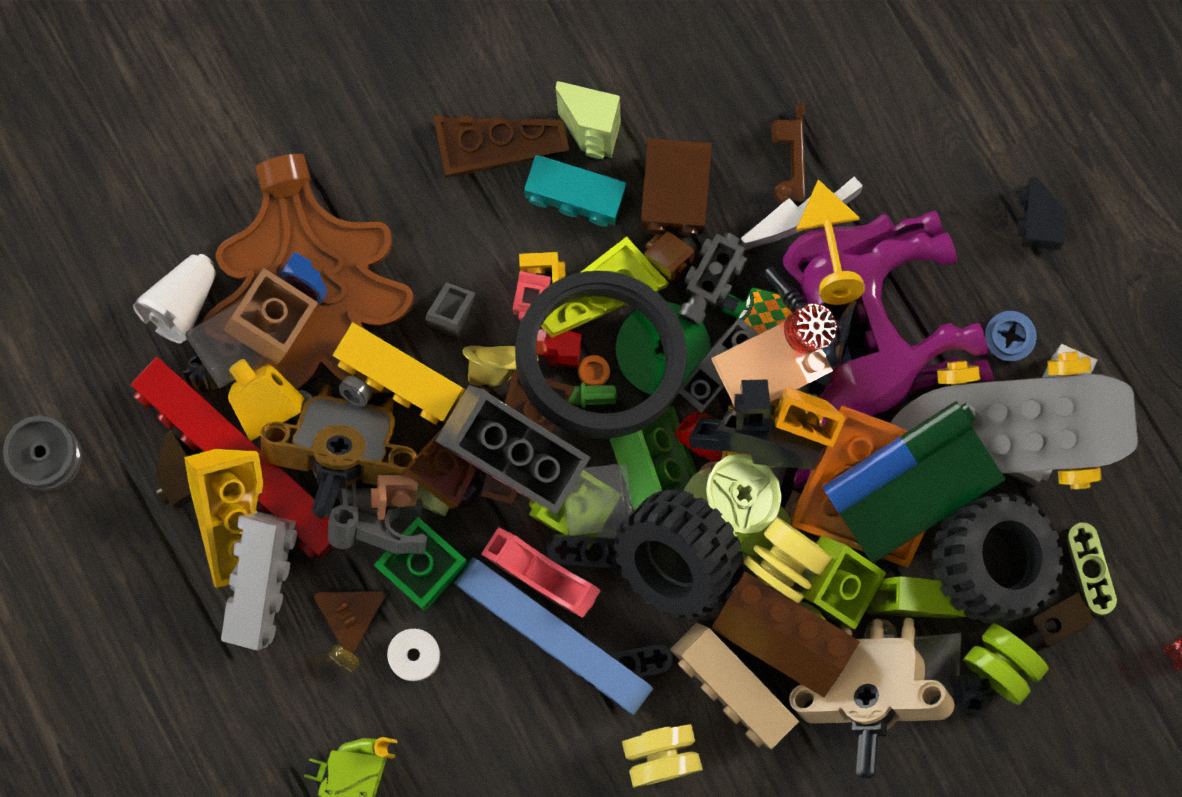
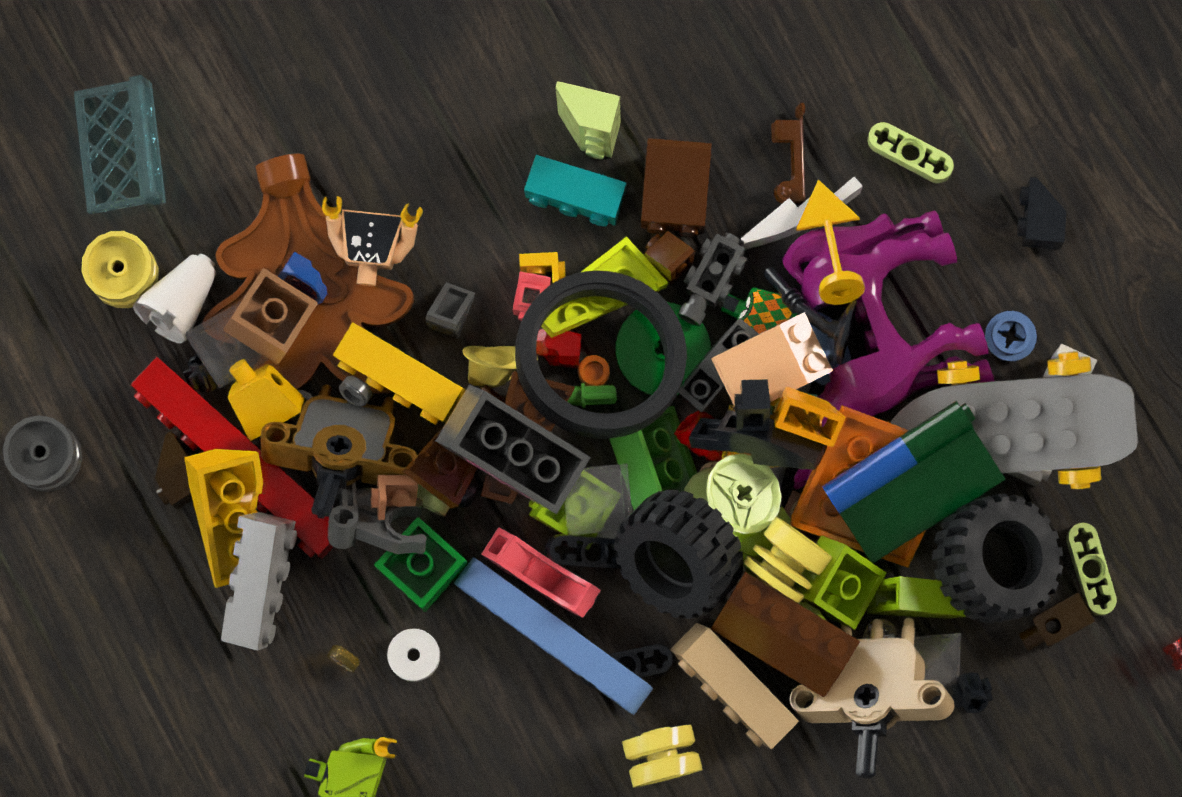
(110, 253): none -> light yellow wheel
(145, 142): none -> clear light blue fence
(349, 614): reddish brown piece -> none
(370, 238): none -> torso
(487, 144): reddish brown wing -> none
(808, 329): clear red wheel -> none
(907, 139): none -> yellowish green beam
(1006, 663): lime wheel -> none

